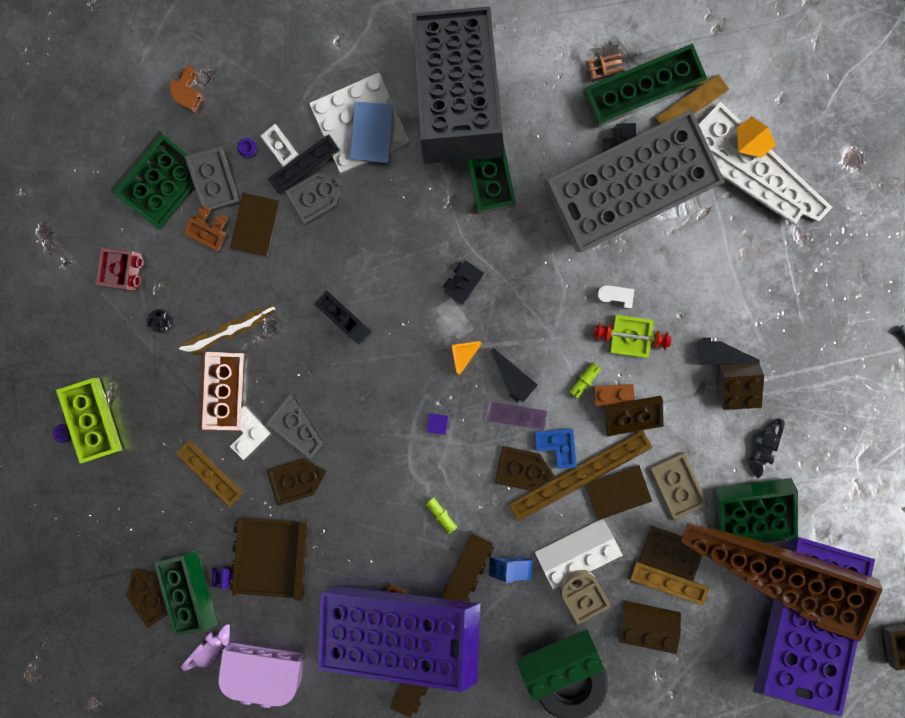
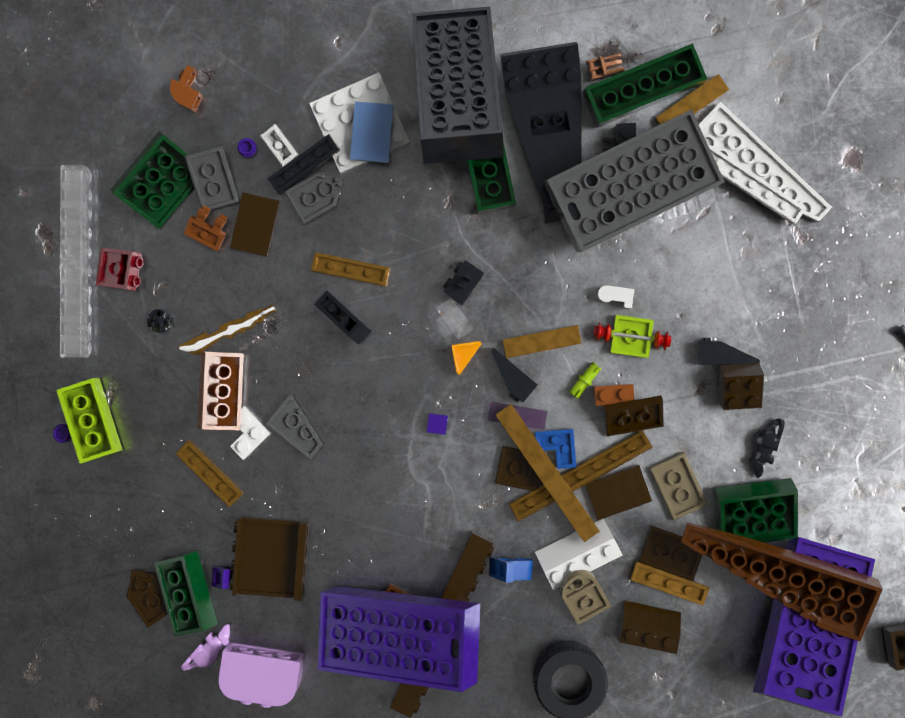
(75, 261): none -> clear brick
(294, 480): dark brown tile -> none
(350, 269): none -> pearl gold tile
(440, 515): lime pin -> none
(542, 341): none -> pearl gold tile
(544, 86): none -> black wing
(547, 473): none -> pearl gold tile
(560, 665): dark green slope -> none
(754, 138): light orange slope -> none

